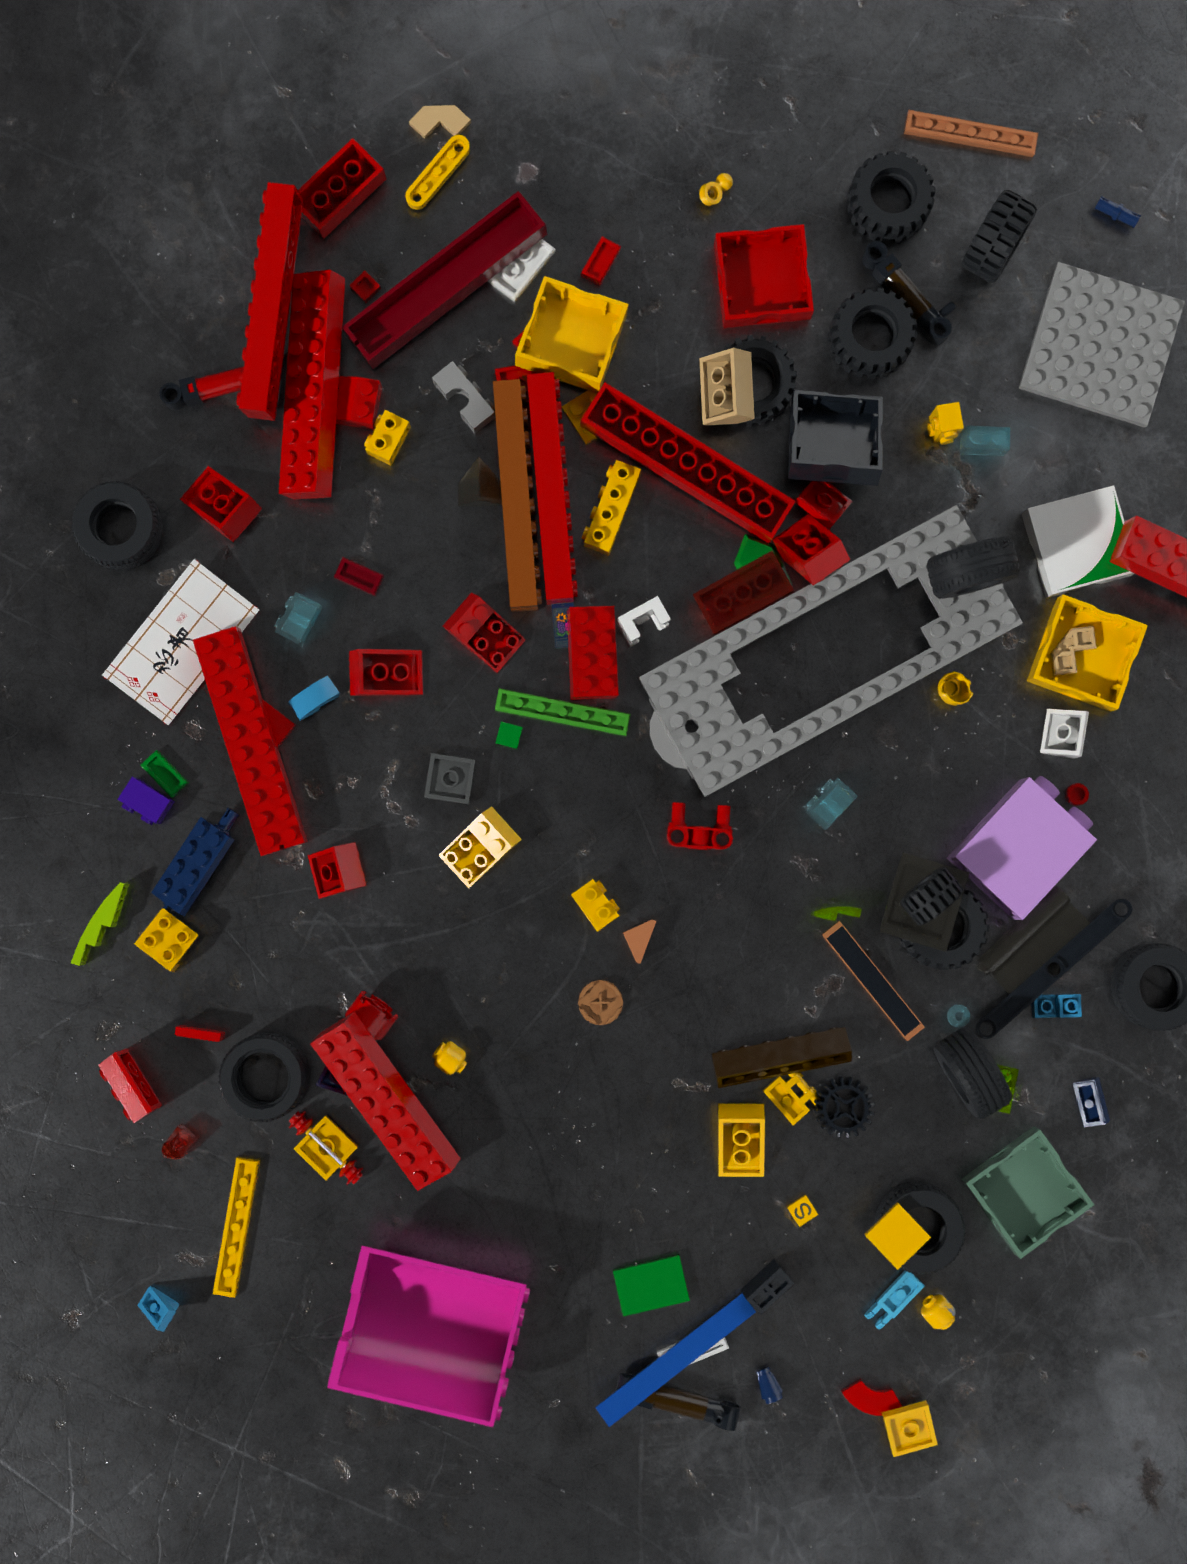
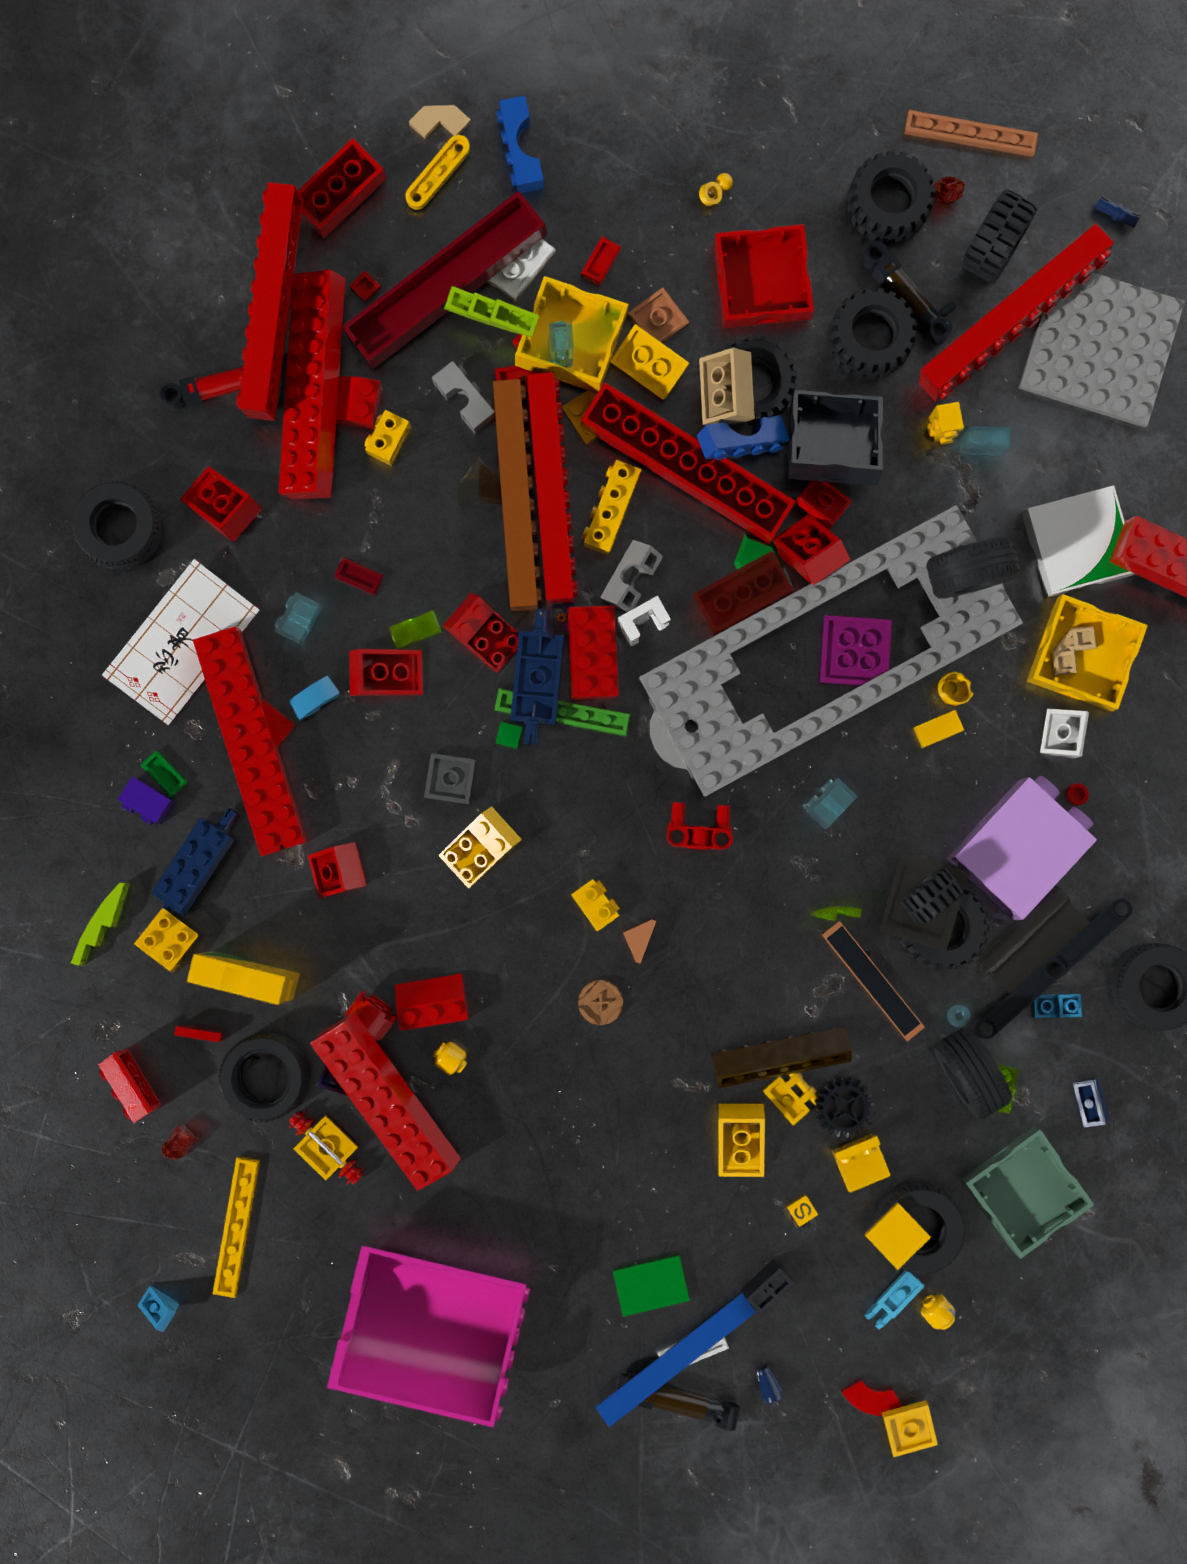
(243, 977): none -> yellow tile
(415, 629): none -> clear neon green slope
(431, 1002): none -> red slope
(491, 312): none -> lime slope
(526, 169): none -> blue arch
(537, 677): none -> dark blue plate
(561, 344): none -> clear light blue brick
(637, 561): none -> light grey arch
(650, 362): none -> yellow plate
(659, 316): none -> nougat tile
(721, 441): none -> blue arch
(854, 649): none -> magenta plate
(861, 1162): none -> yellow bracket
(938, 728): none -> yellow tile
(949, 189): none -> clear red plate
(1016, 313): none -> red brick

